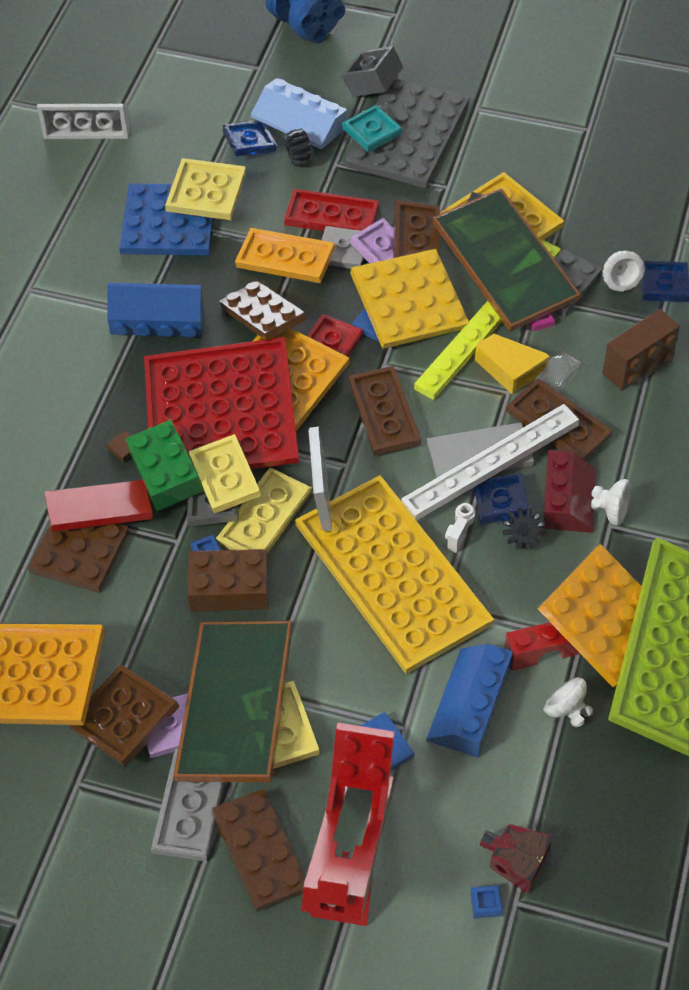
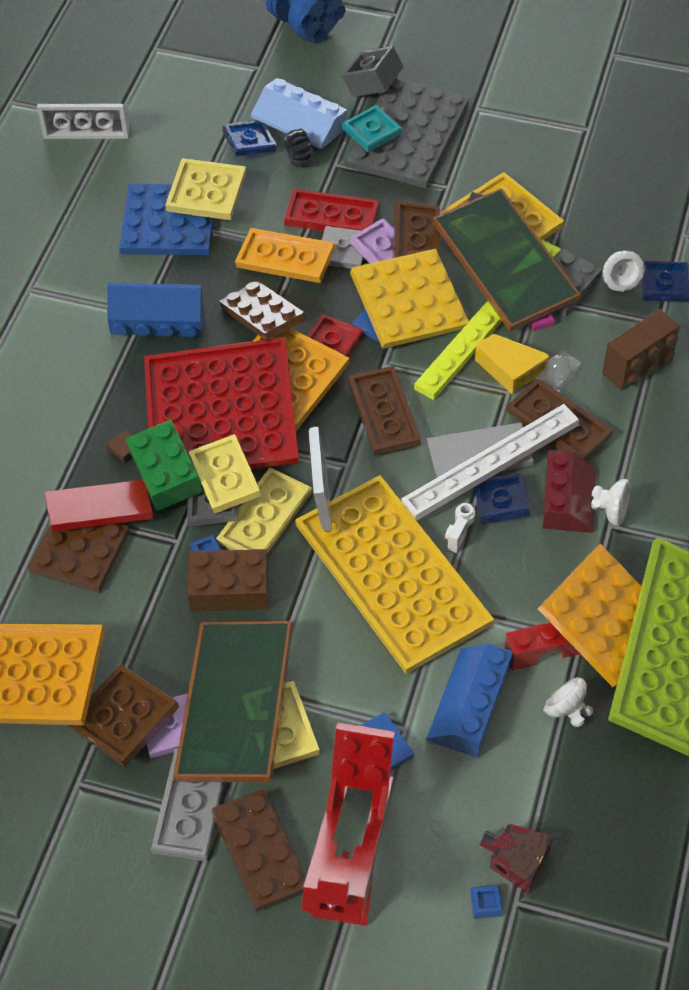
(531, 532): black gear -> none

